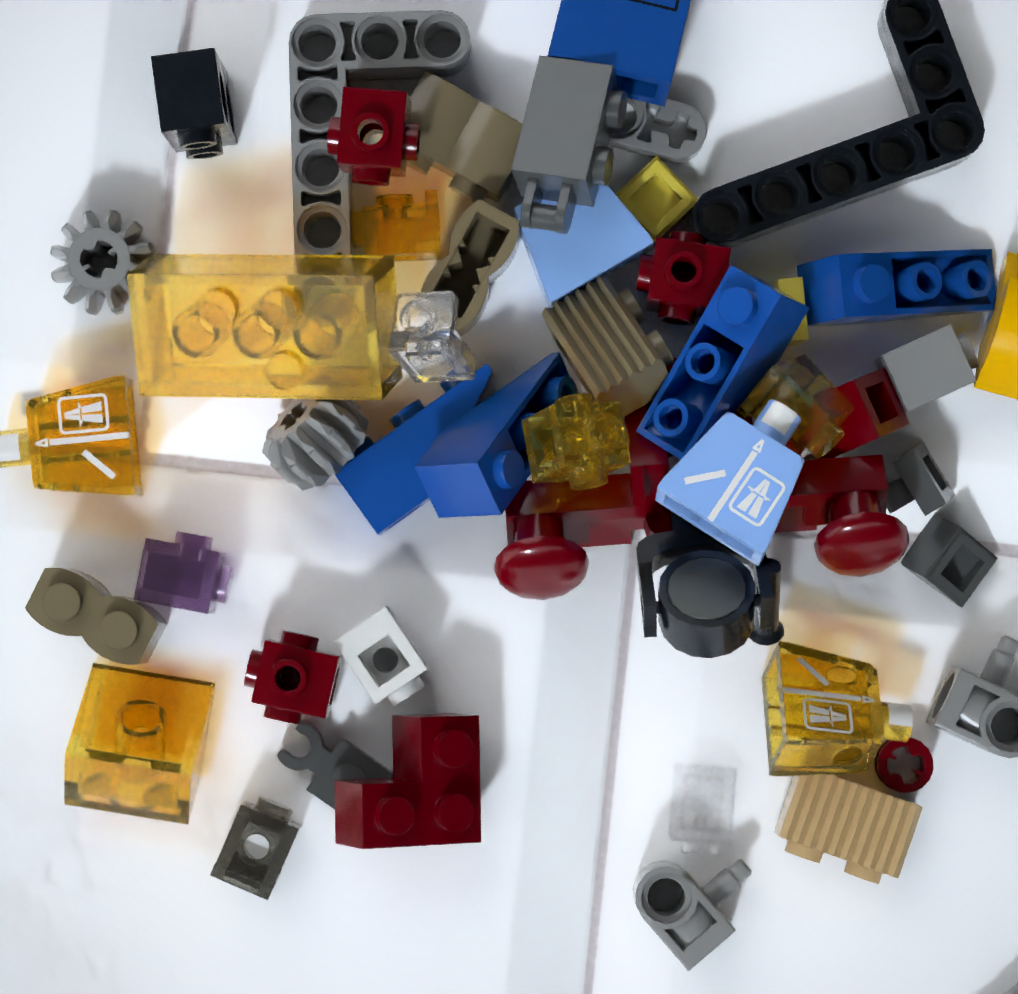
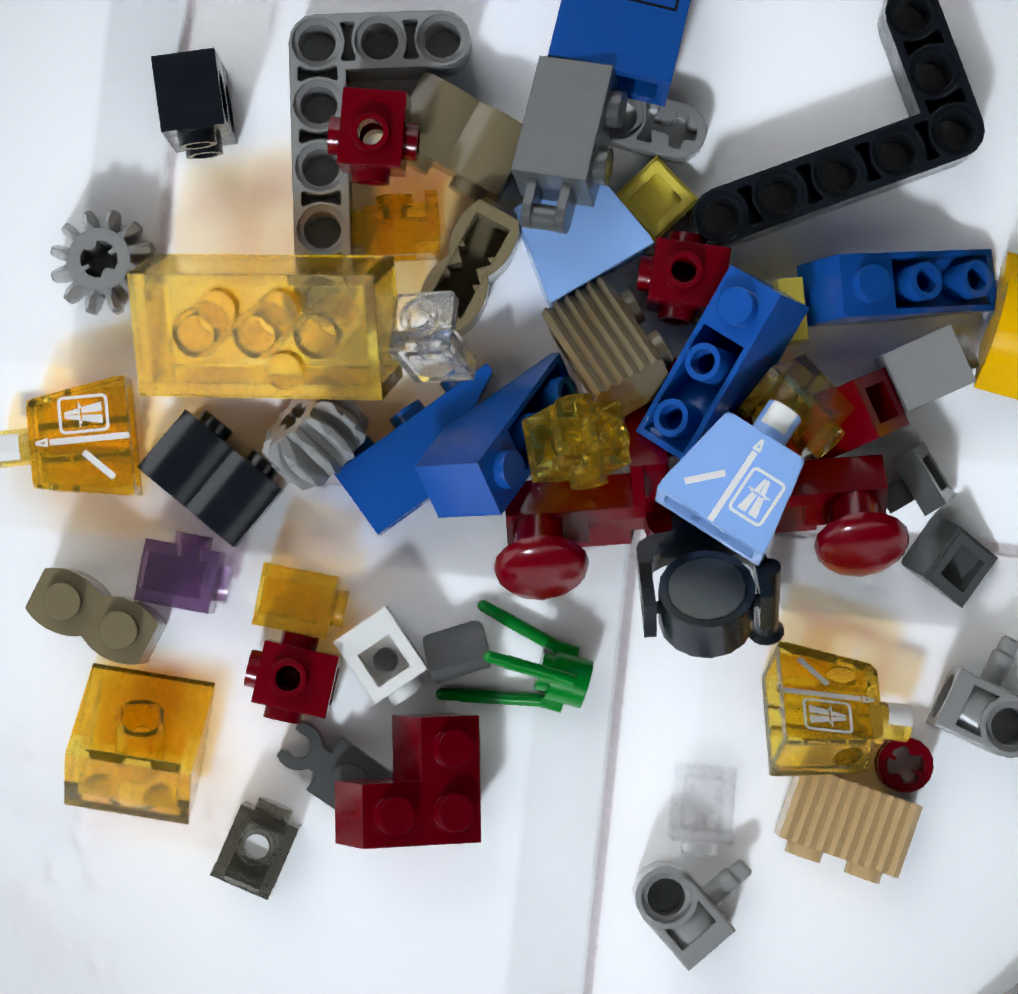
(212, 476): none -> black brick
(300, 601): none -> clear yellow brick
(456, 651): none -> dark grey slope
(560, 677): none -> green plant

